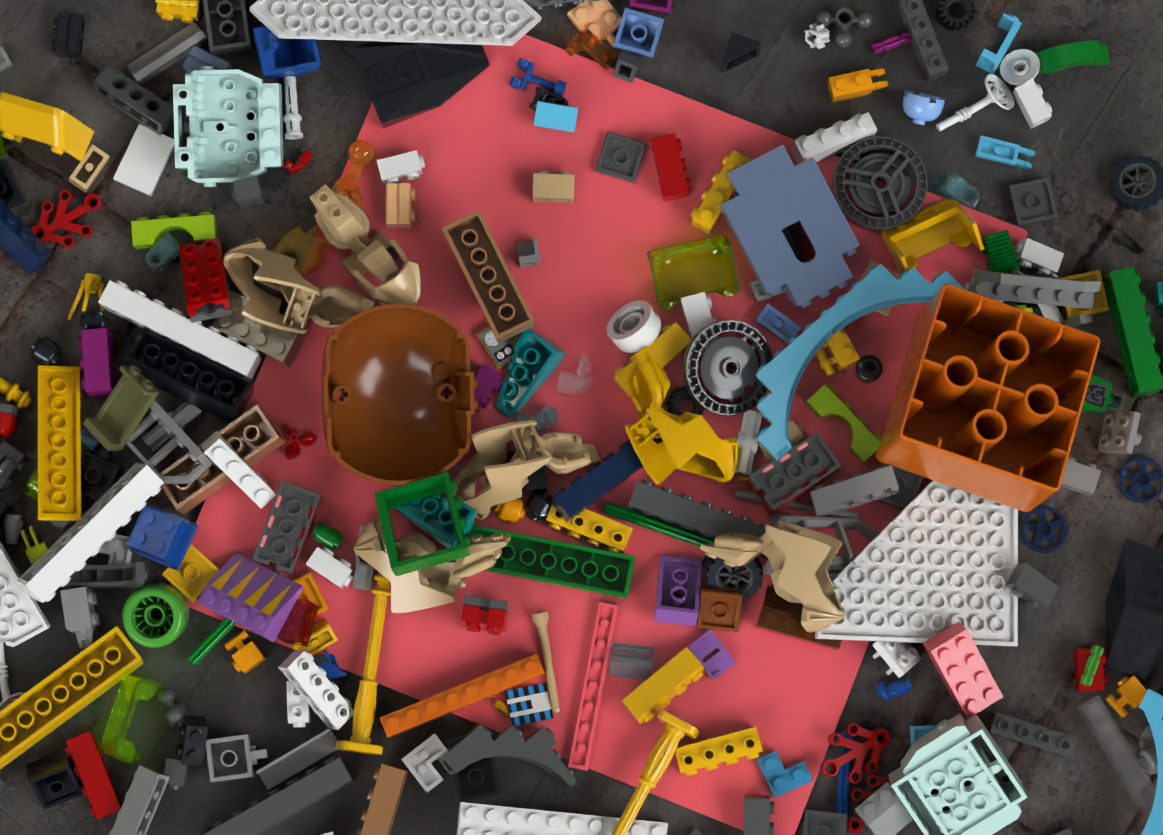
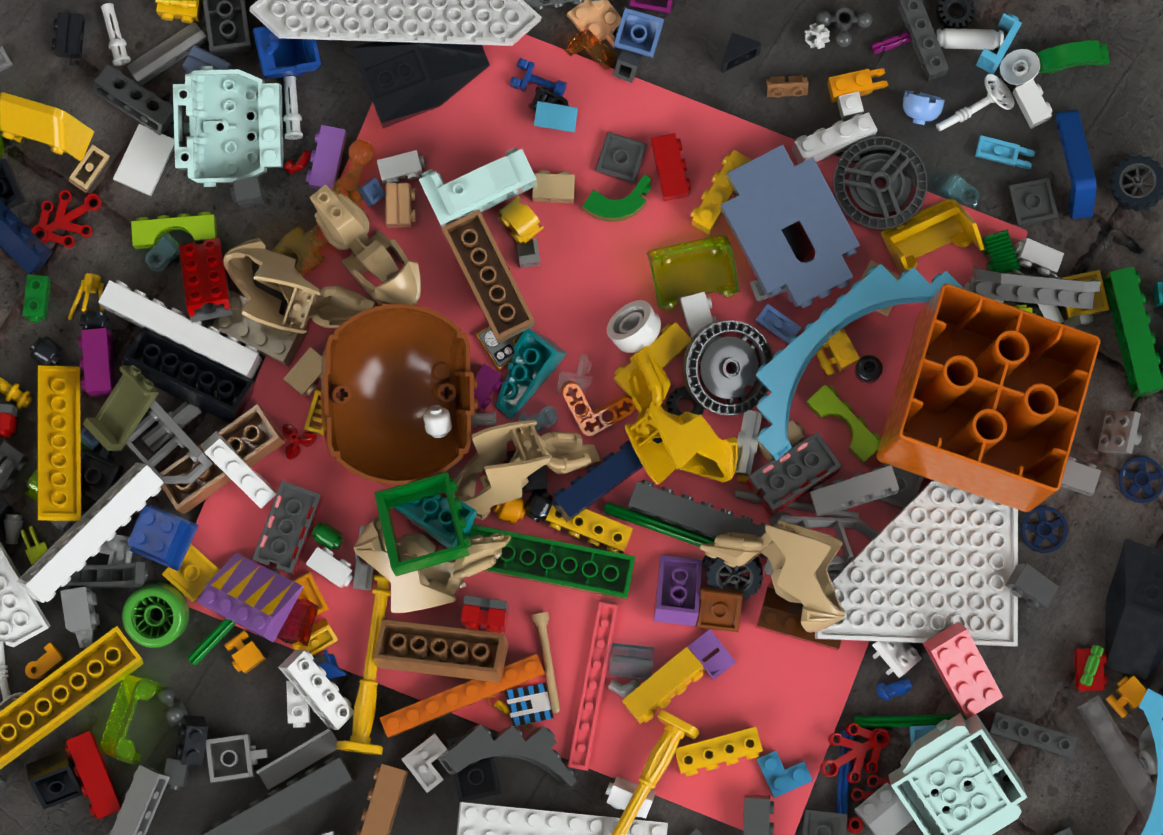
(36, 298): none -> green brick
(46, 663): none -> light orange leg
(115, 45): none -> white pin
(305, 373): none -> tan brick
(311, 427): none -> yellow slope
(326, 157): none -> medium lavender brick
(372, 192): none -> medium blue plate
(437, 421): none -> white head
(441, 650): none -> medium nougat brick
(479, 188): none -> light aqua piece
(482, 419): none -> white pin
(520, 220): none -> yellow brick
(589, 415): none -> orange beam
(618, 210): none -> green arch
(621, 793): none -> white brick
(623, 690): none -> light grey arm
(778, 87): none -> medium nougat hinge
(849, 105): none -> white brick
(901, 720): none -> green axle
(970, 38): none -> white axle
(1078, 164): none -> blue beam
(1099, 397): torso -> none

